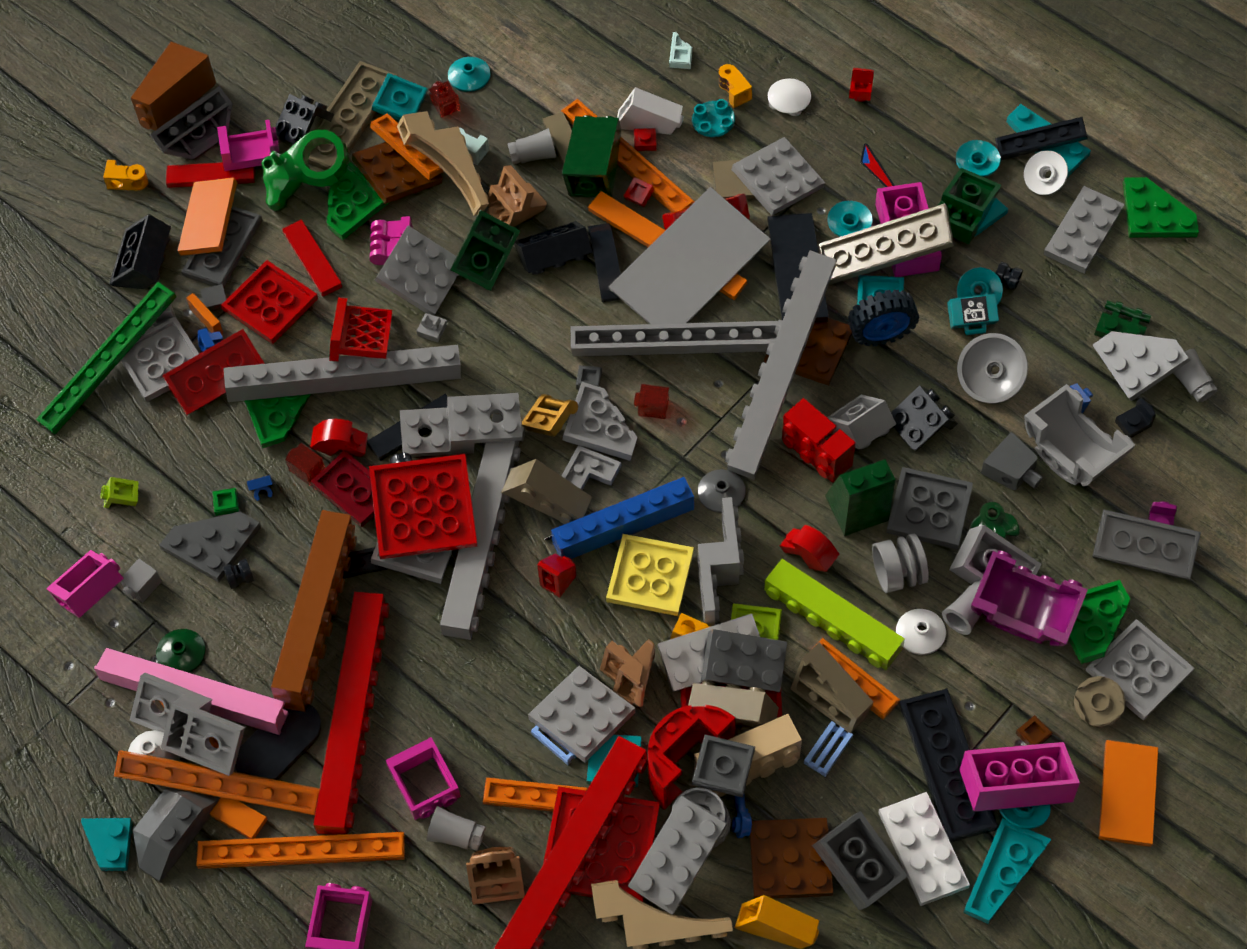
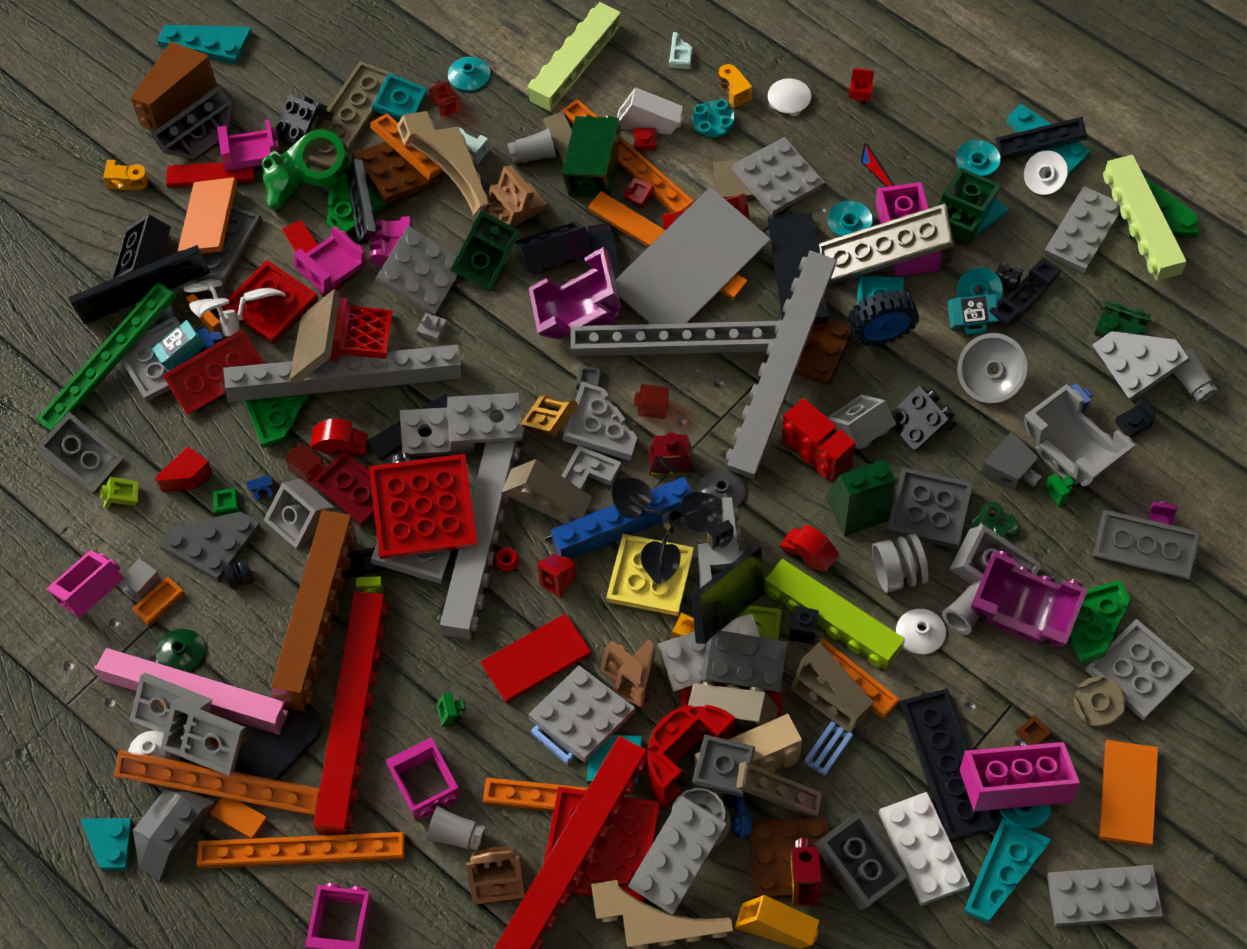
(79, 453): none -> light grey slope
(135, 285): none -> black tile
(158, 601): none -> orange tile
(179, 345): none -> teal piece
(184, 472): none -> red slope
(217, 42): none -> teal wing
(228, 319): none -> white plant
(296, 512): none -> light grey slope
(315, 337): none -> dark tan tile
(330, 261): none -> dark pink panel
(360, 201): none -> black plate
(369, 585): none -> lime plate
(449, 709): none -> green tile
(506, 553): none -> red plate
(535, 658): none -> red tile
(574, 56): none -> yellowish green brick
(580, 302): none -> magenta cylinder
(671, 455): none -> dark red torso
(697, 509): none -> black plant
(720, 535): none -> black plate
(727, 594): none -> black tile
(778, 790): none -> dark tan tile
(804, 625): none -> black bracket
(805, 874): none -> dark red torso
(1027, 292): none -> black slope
(1059, 489): none -> green tile
(1104, 895): none -> light grey plate
(1144, 218): none -> yellowish green brick

